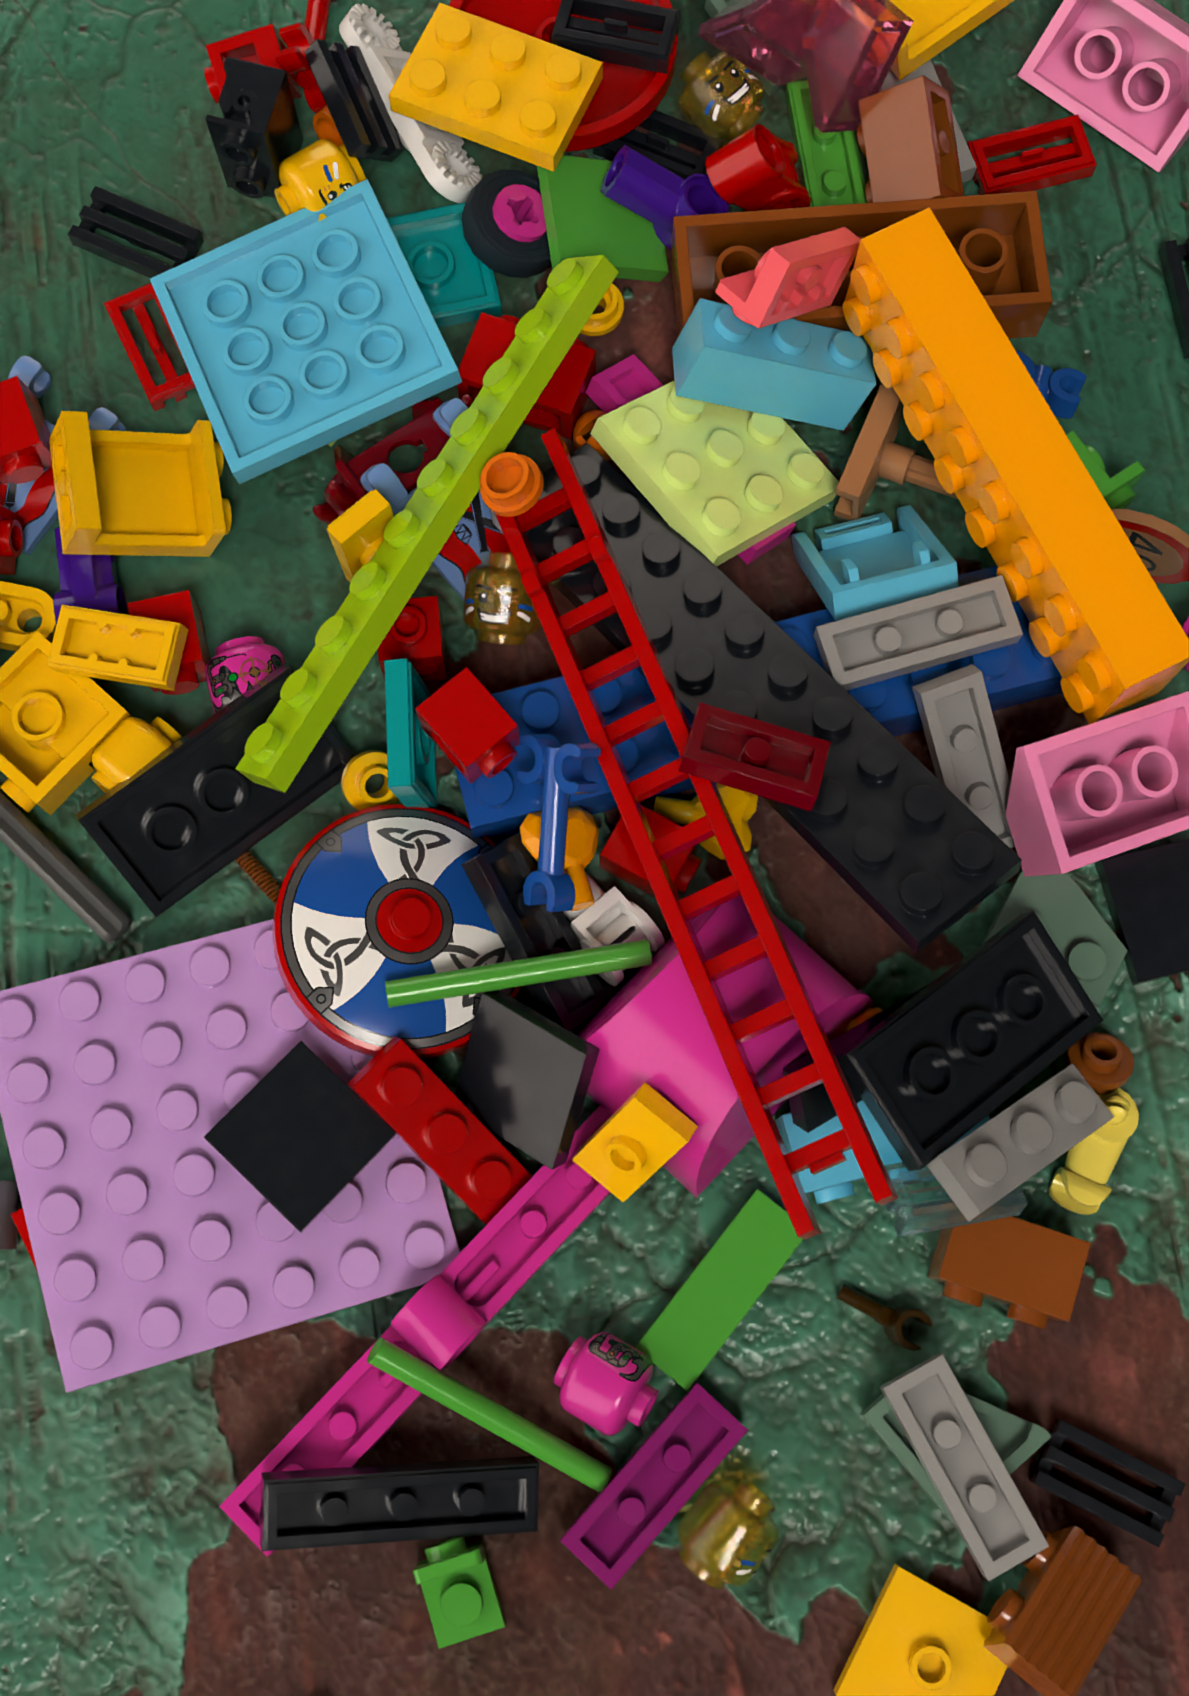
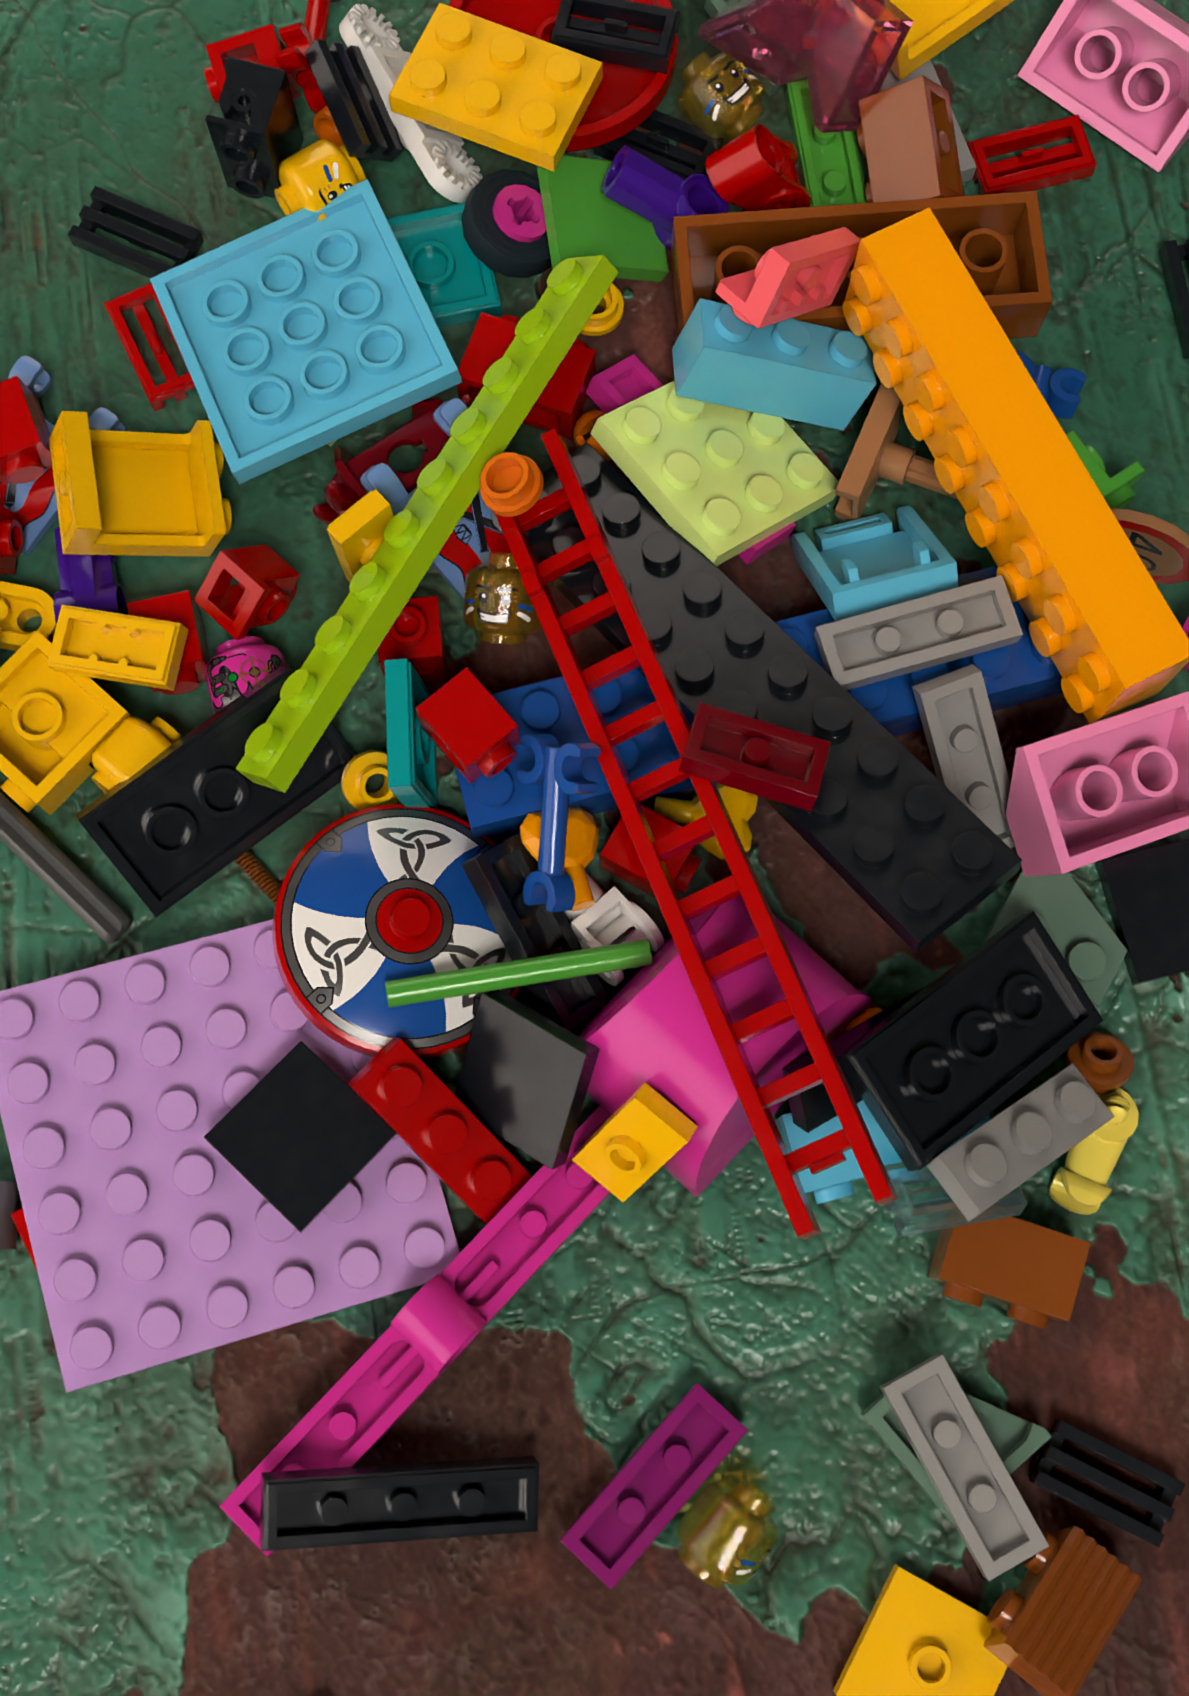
(258, 599): none -> red brick
(459, 1591): bright green bracket -> none
(489, 1414): bright green bar -> none
(606, 1383): dark pink head -> none
(720, 1290): bright green tile -> none
(883, 1314): dark brown hand -> none

